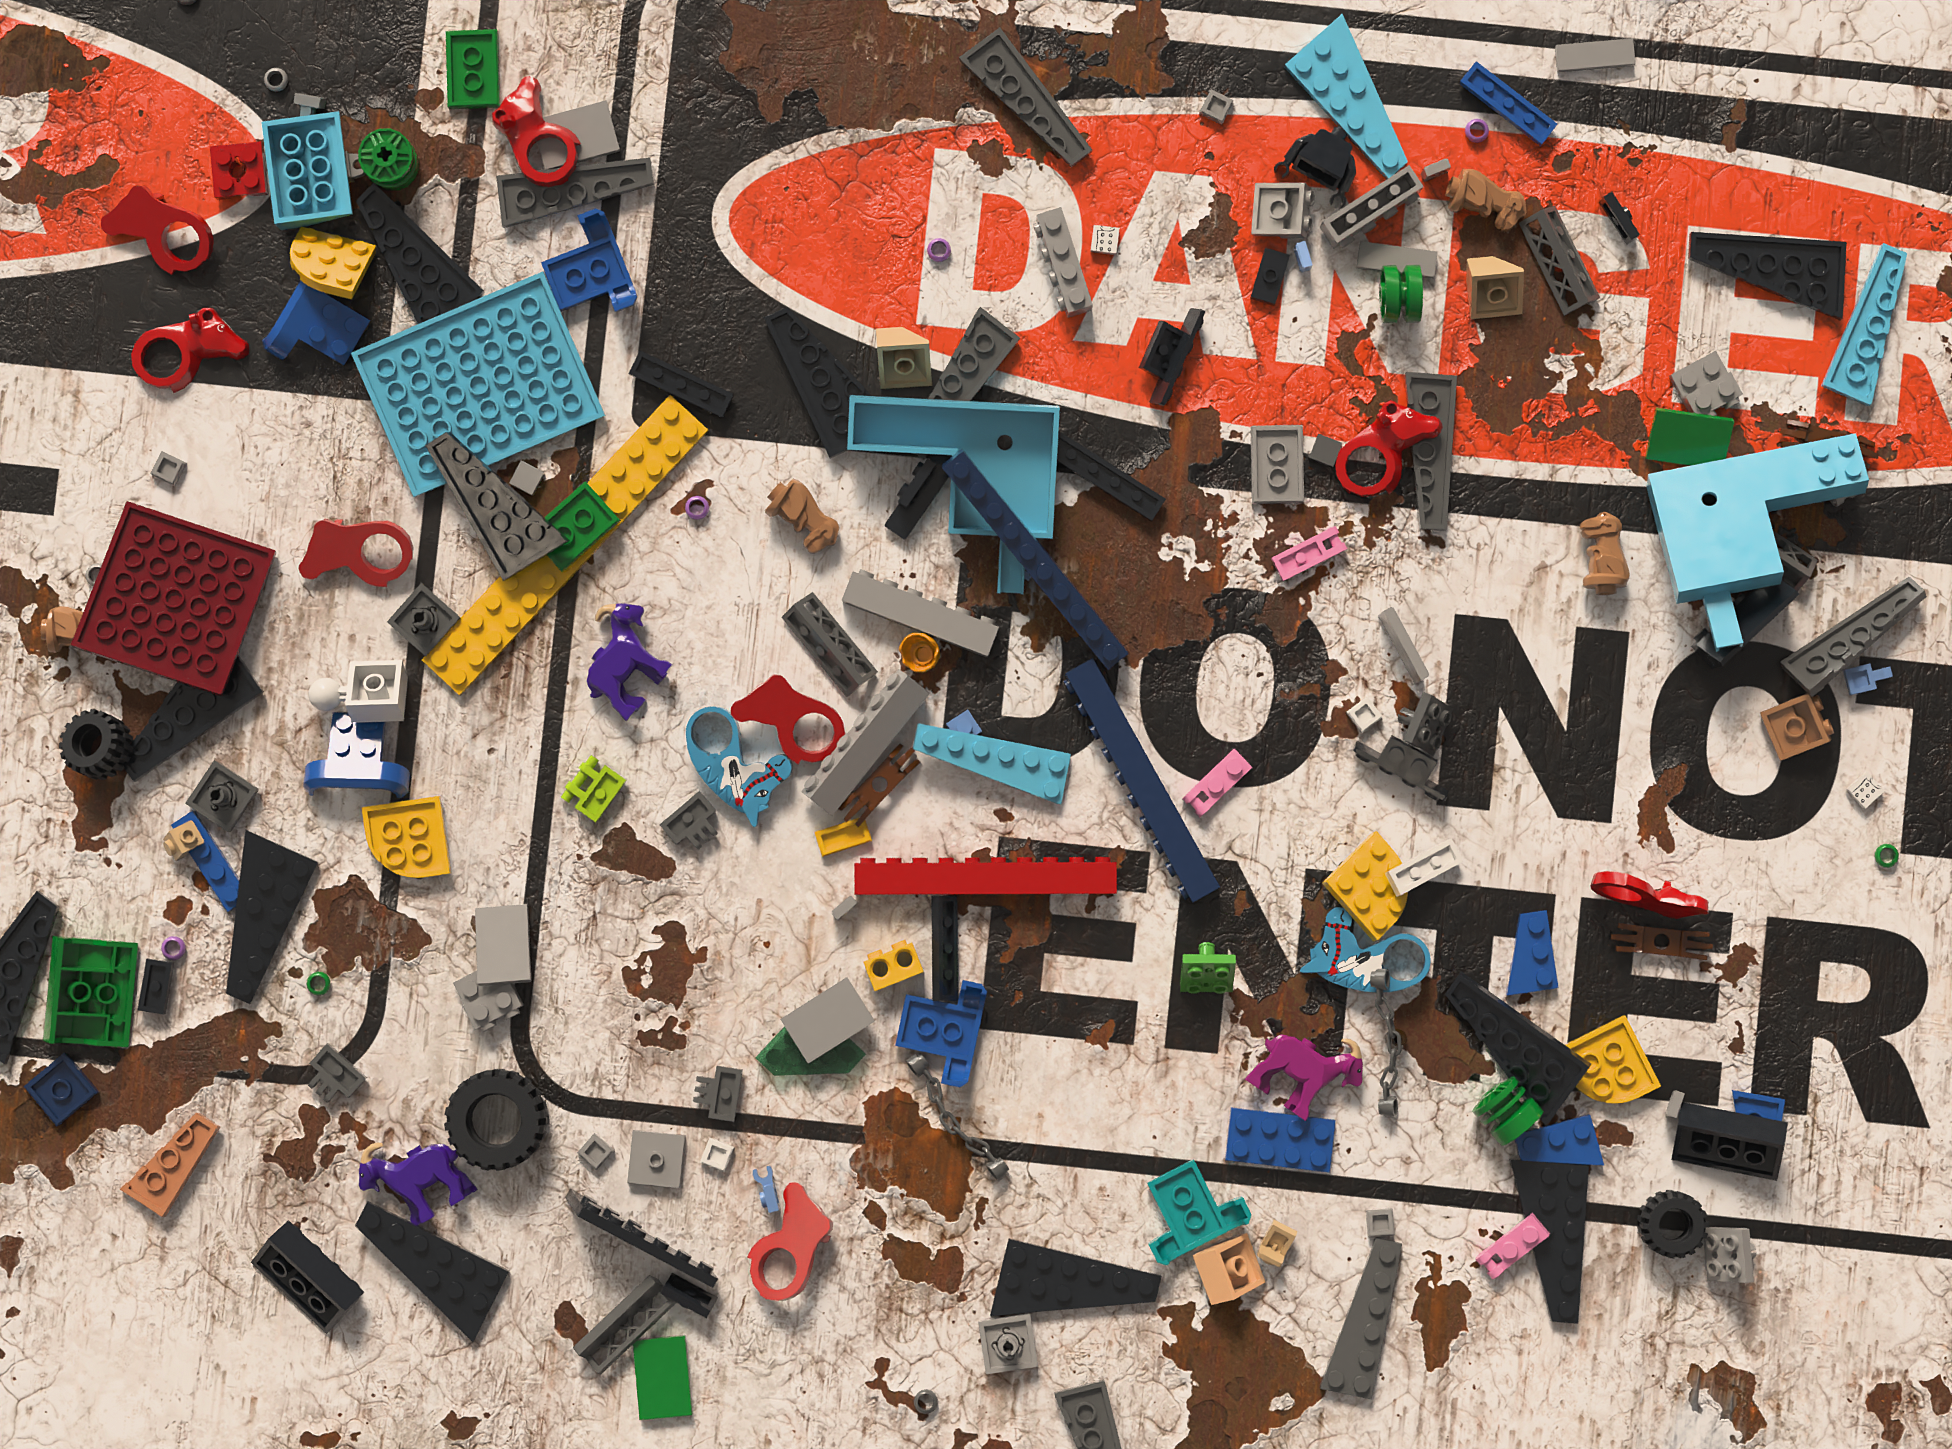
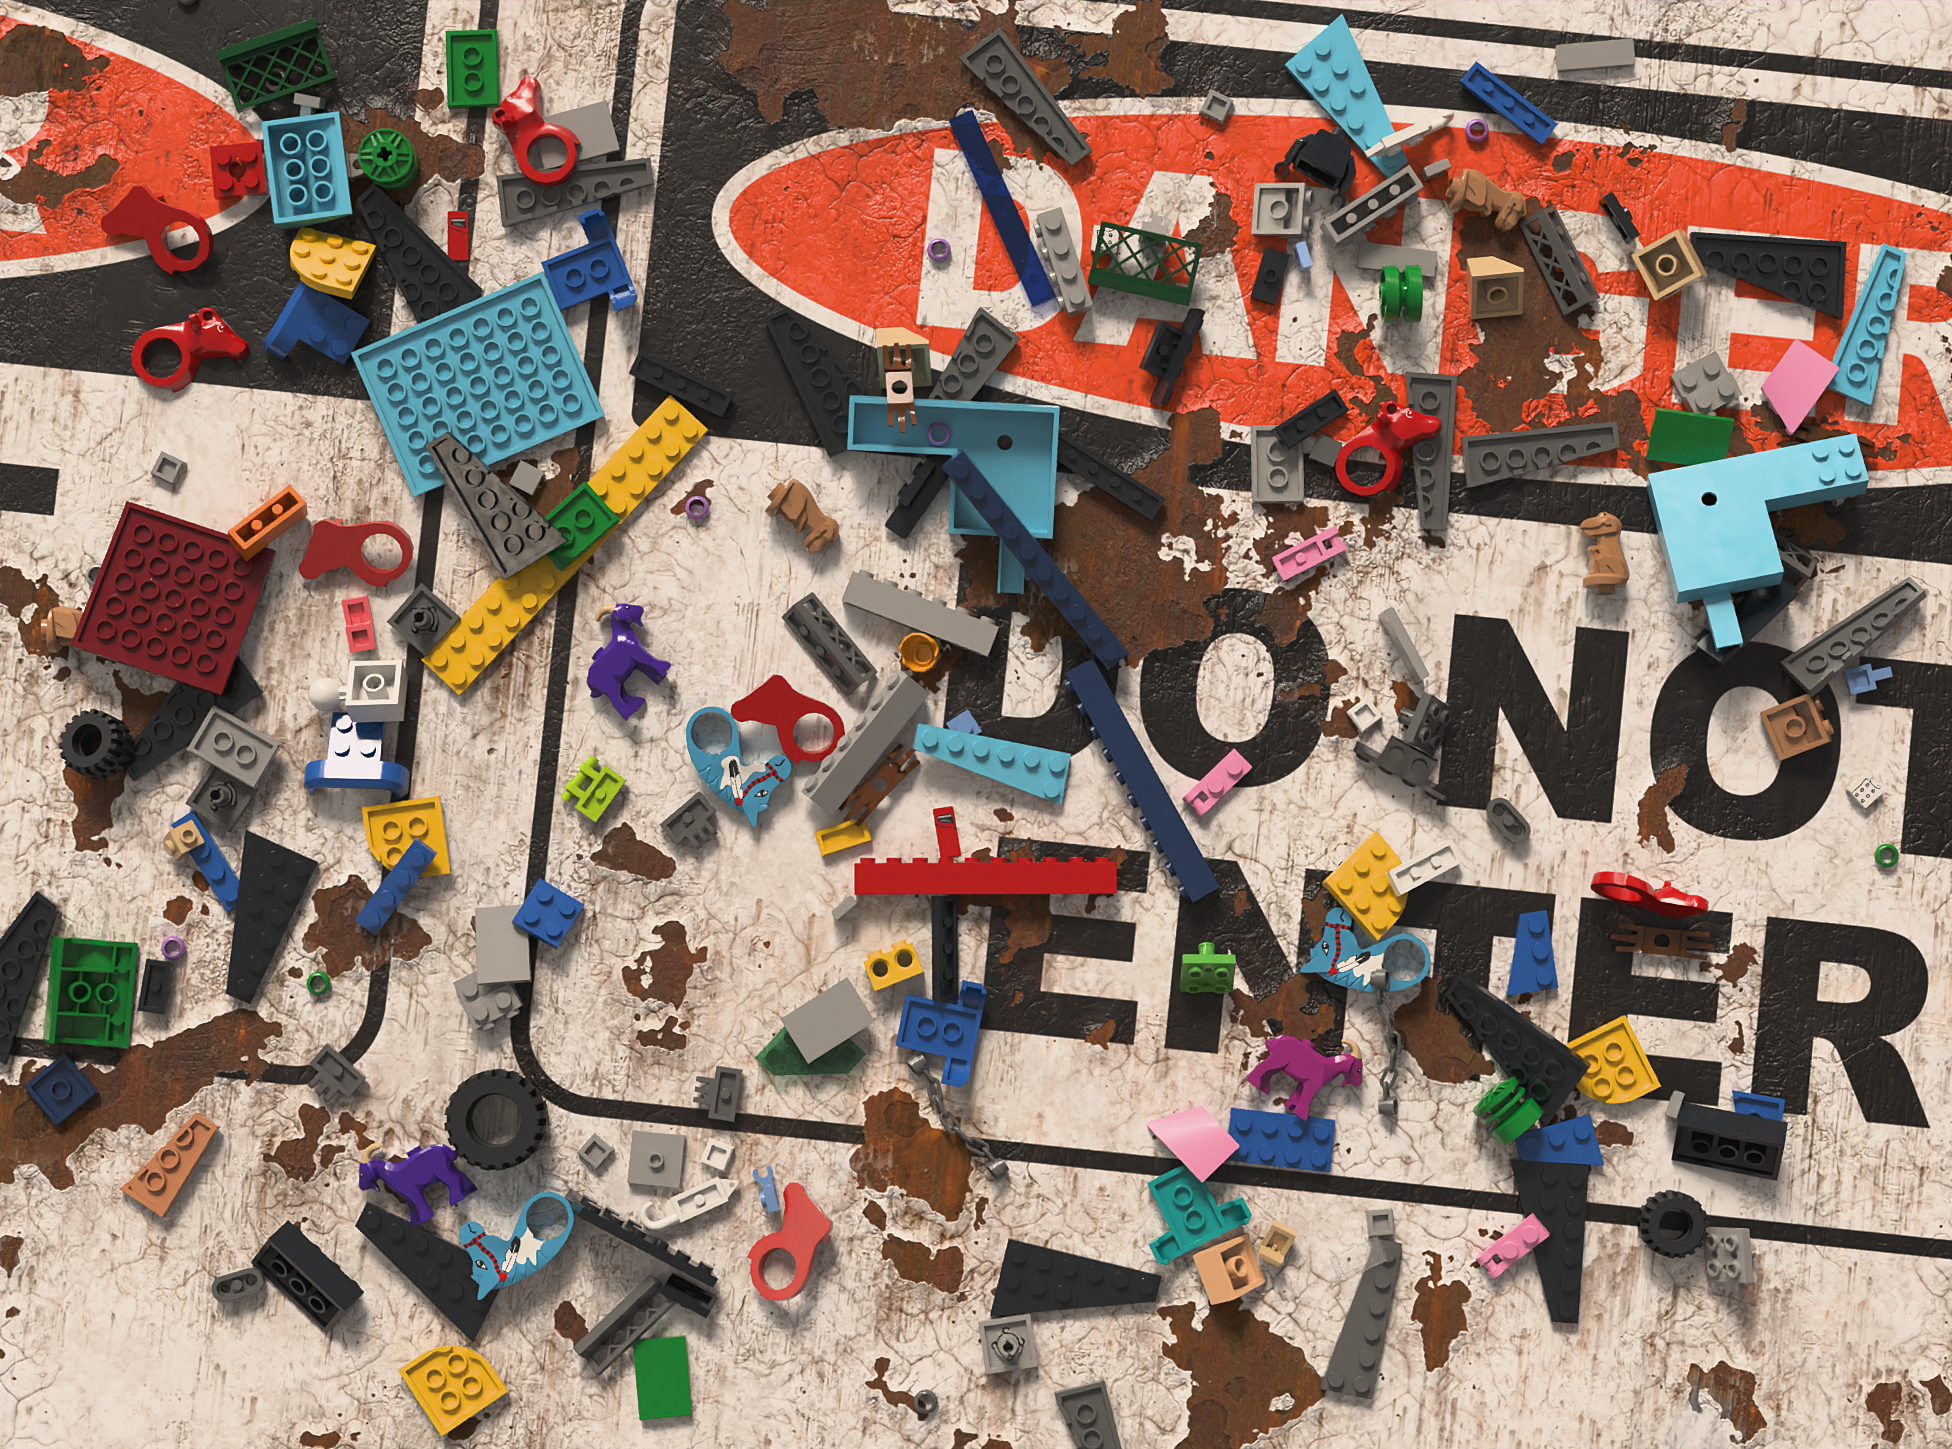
(234, 747): none -> light grey tile
(239, 1284): none -> dark grey plate
(268, 522): none -> orange brick
(272, 43): none -> dark green fence
(359, 624): none -> coral slope
(395, 886): none -> blue plate
(452, 1384): none -> yellow plate
(458, 235): none -> red sticker
(504, 1262): none -> dark azure animal
(547, 914): none -> blue plate
(690, 1203): none -> white plate
(899, 374): none -> reddish brown piece
(946, 832): none -> red sticker
(948, 434): none -> medium lavender piece
(1002, 208): none -> clear blue tile
(1140, 285): none -> dark green fence
(1154, 226): none -> light grey tile
(1195, 1140): none -> bright pink slope
(1310, 420): none -> black tile
(1358, 1258): none -> clear tile
(1409, 136): none -> white plate
(1508, 819): none -> dark grey plate
(1511, 454): none -> dark grey wing
(1669, 265): none -> tan brick
(1797, 383): none -> bright pink slope

